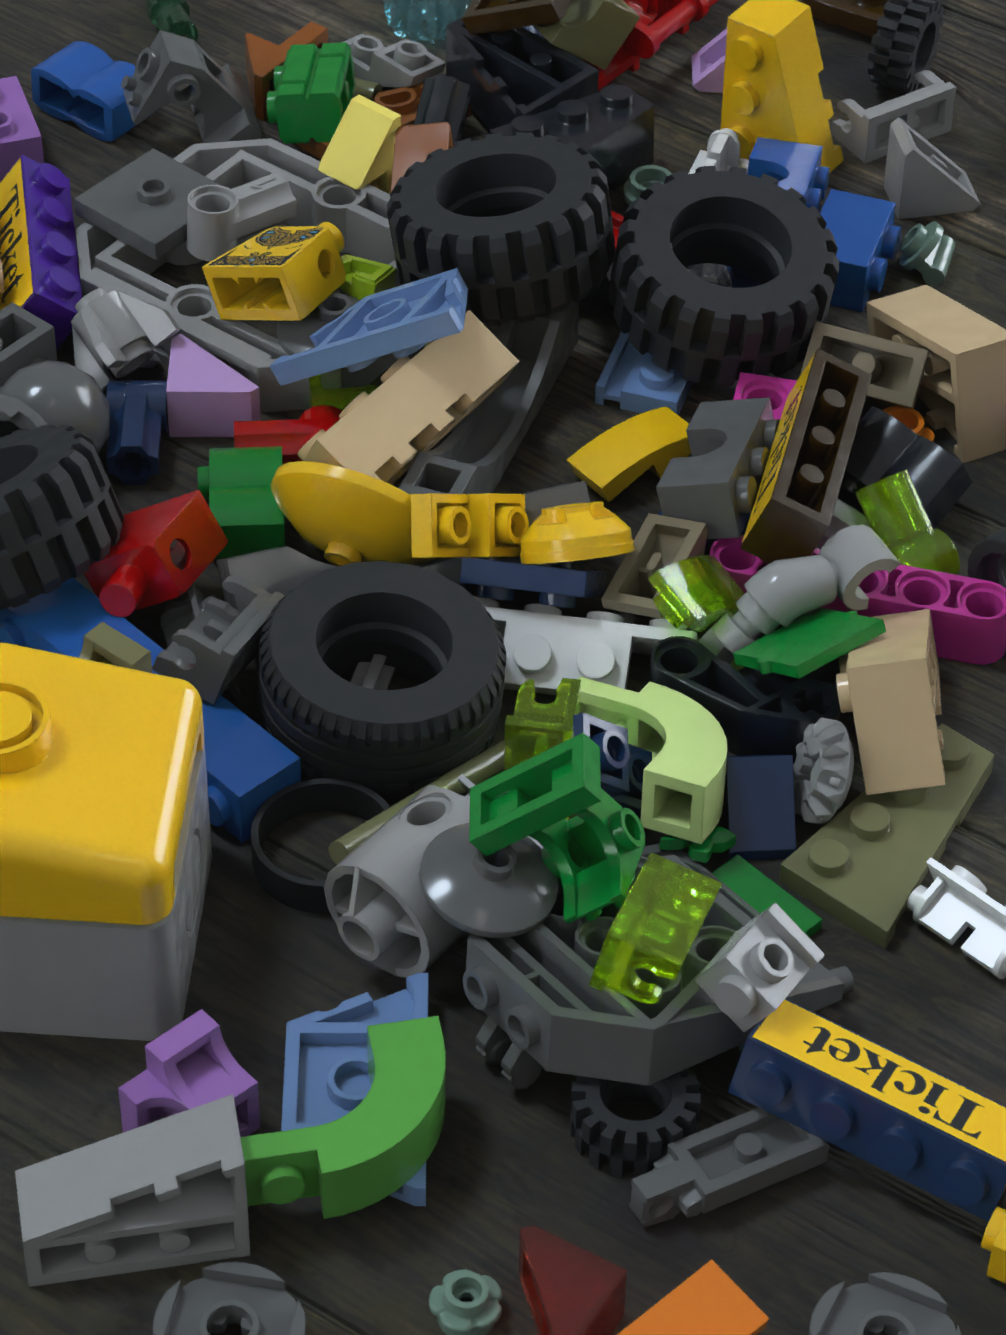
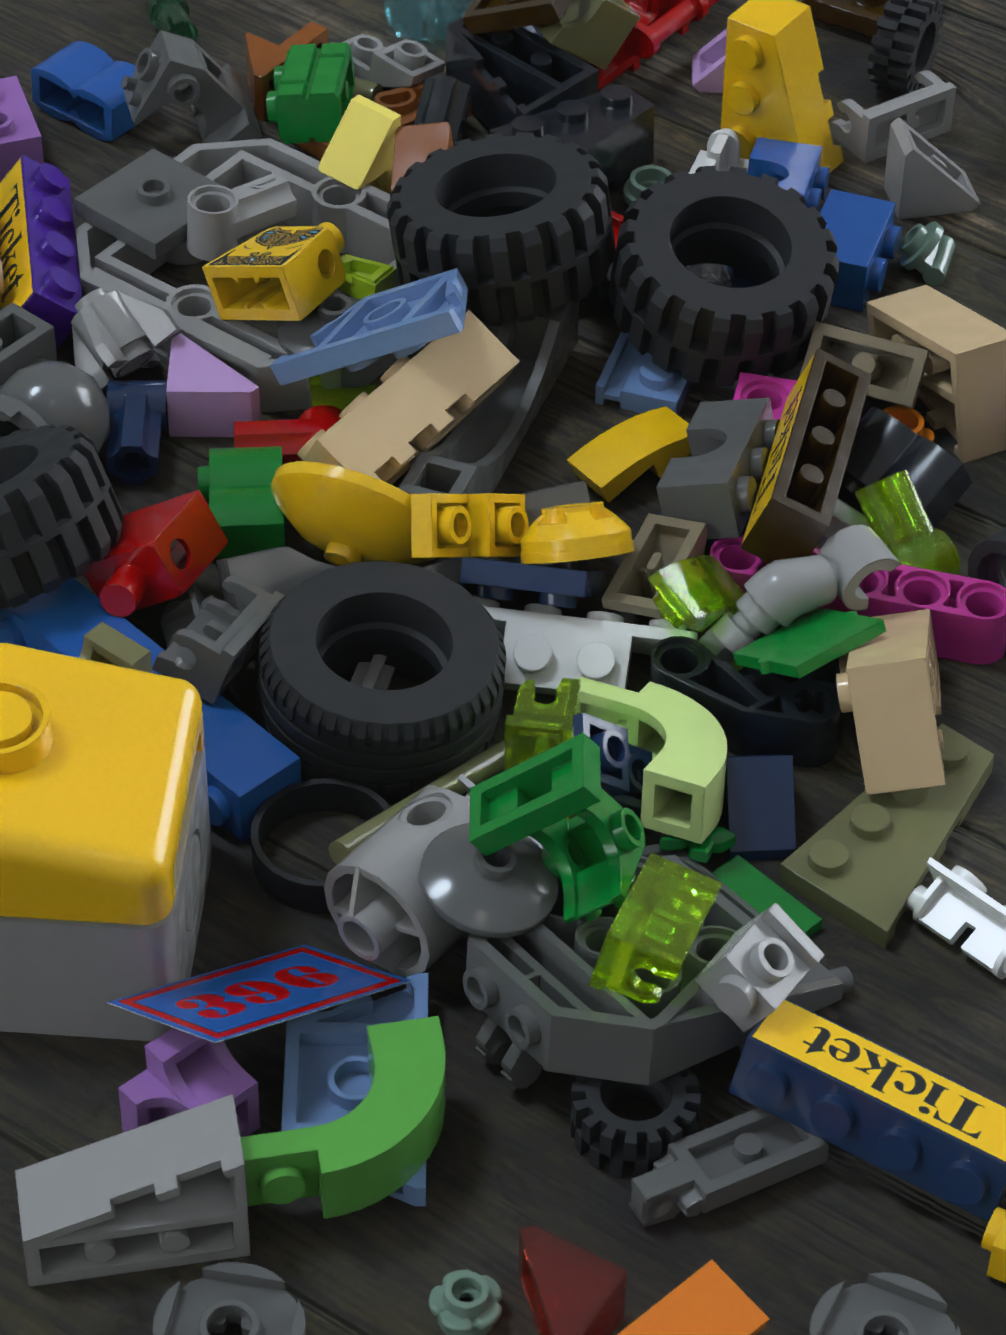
(259, 993): none -> sticker
(822, 770): light grey gear -> none

